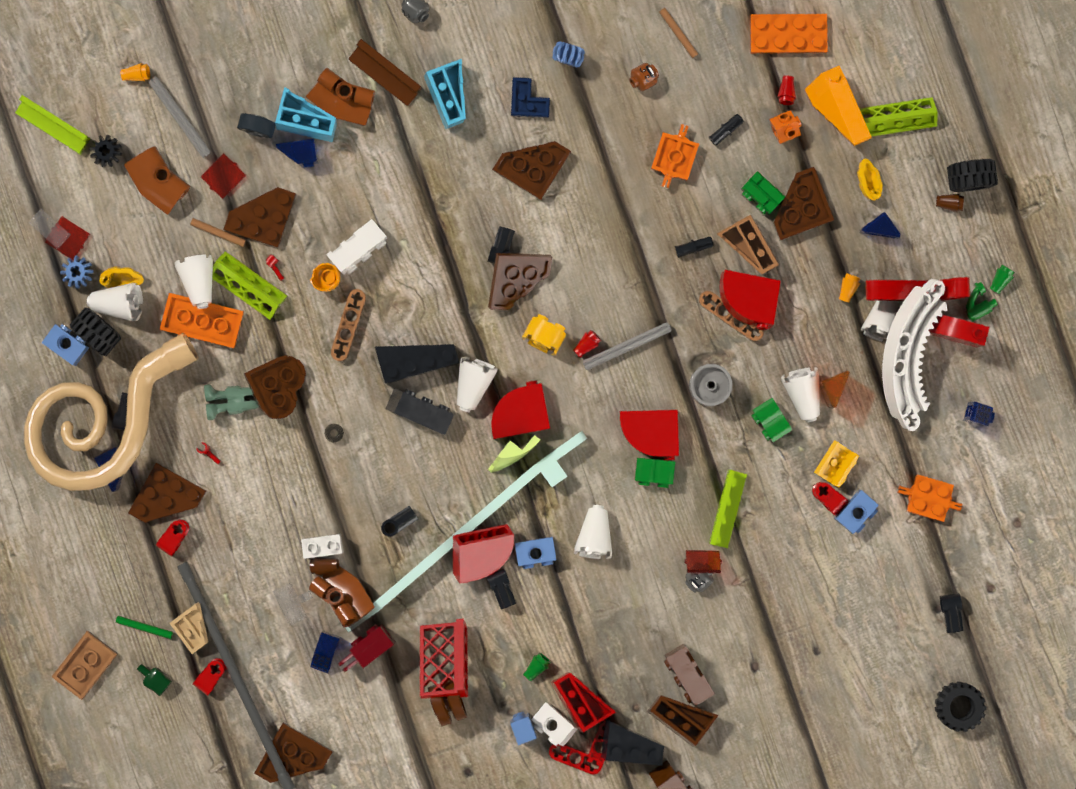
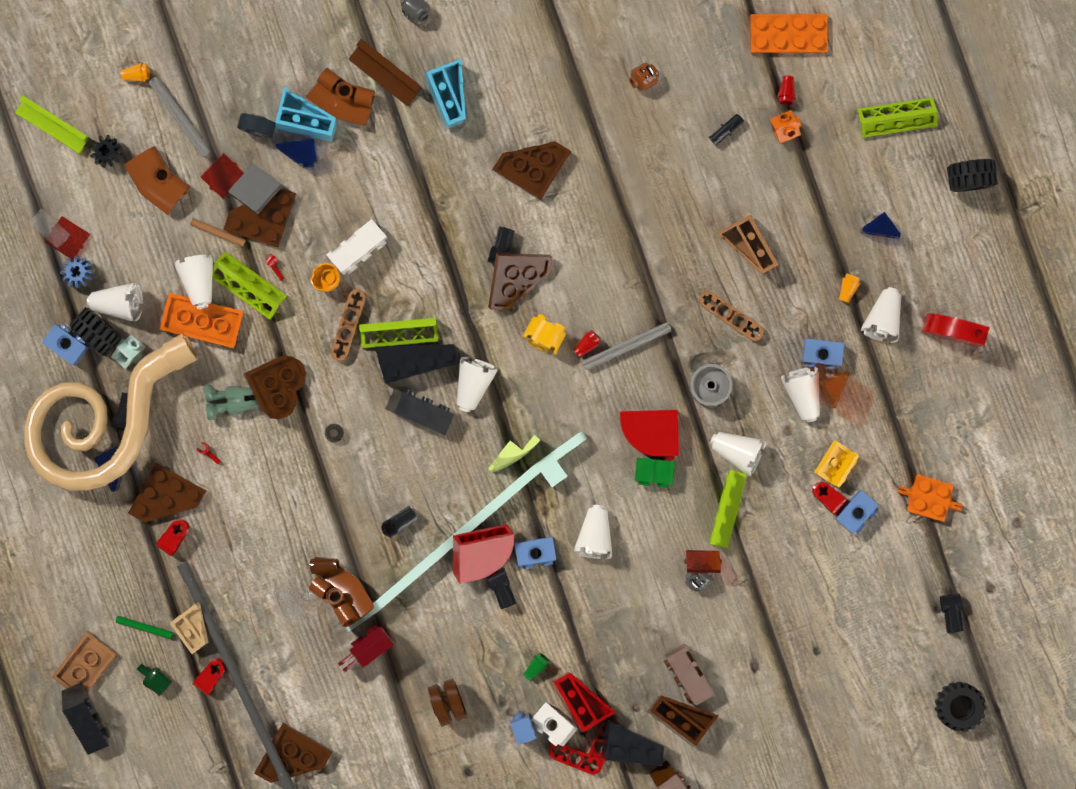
(84, 718): none -> black wedge
(120, 276): yellow arm -> none
(128, 351): none -> light aqua brick
(255, 189): none -> dark grey tile
(322, 546): white brick -> none
(325, 651): clear blue slope -> none
(399, 325): none -> lime fence
(459, 654): red fence -> none
(520, 412): red brick -> none
(523, 104): dark blue tile -> none
(568, 54): medium blue gear -> none
(675, 156): orange plate -> none
(678, 32): medium nougat bar -> none
(694, 246): black axle -> none
(738, 450): none -> white cone
(750, 298): red brick -> none
(762, 193): green brick -> none
(771, 420): green brick -> none
(803, 206): reddish brown plate -> none
(833, 349): none -> medium blue brick
(835, 100): light orange wedge -> none
(869, 180): yellow arm -> none
(899, 289): red beam -> none
(903, 352): white gear -> none
(951, 202): reddish brown cone -> none
(977, 311): green plant -> none
(979, 414): clear blue slope -> none
(1001, 279): green cone -> none

